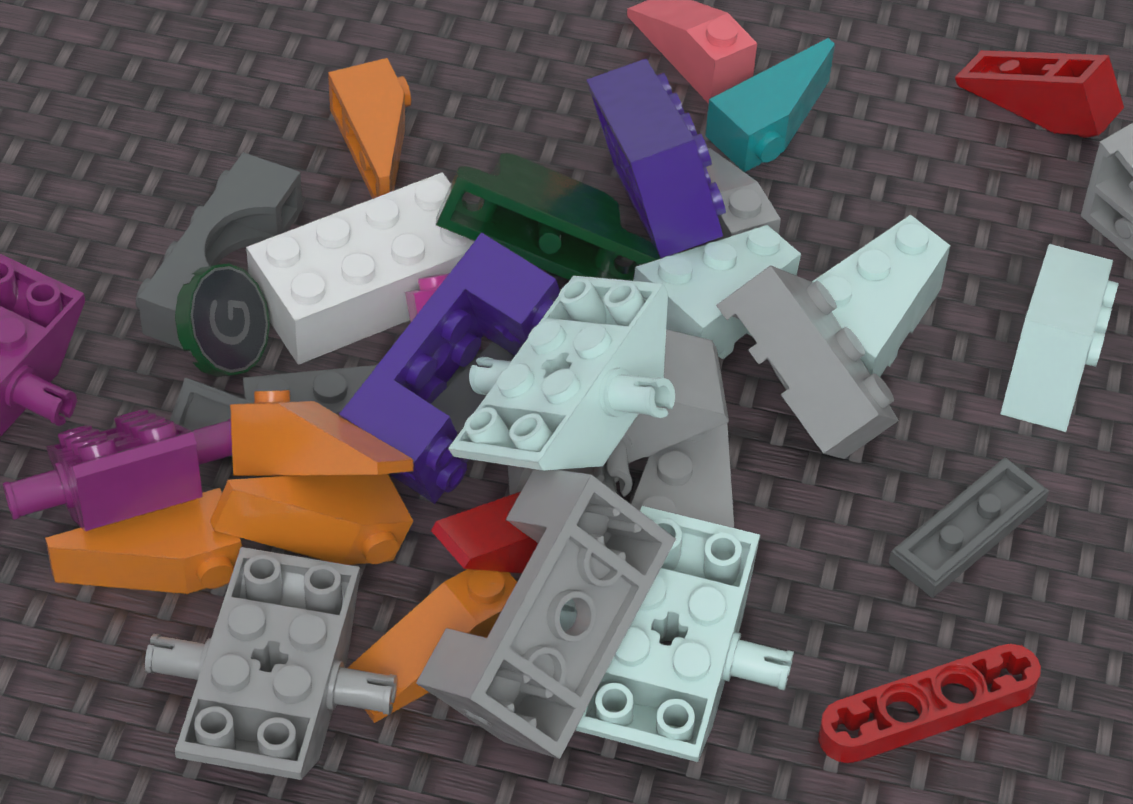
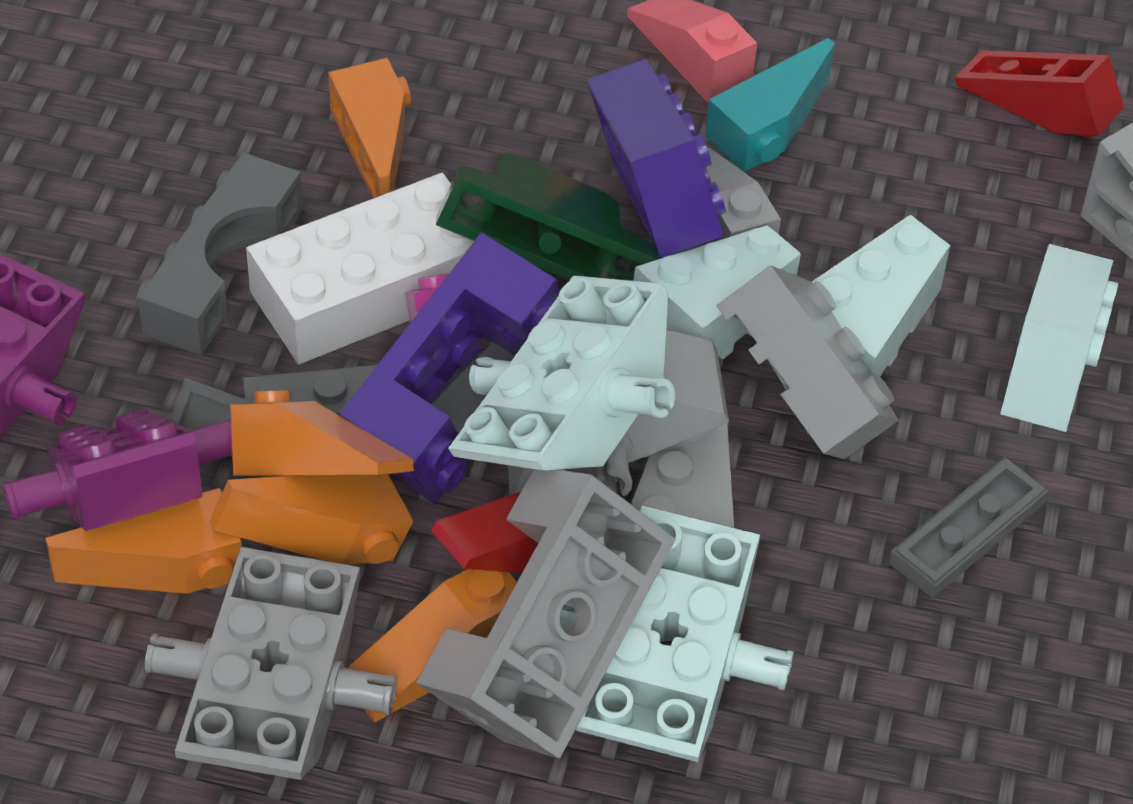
(222, 320): tile -> none
(934, 710): red beam -> none

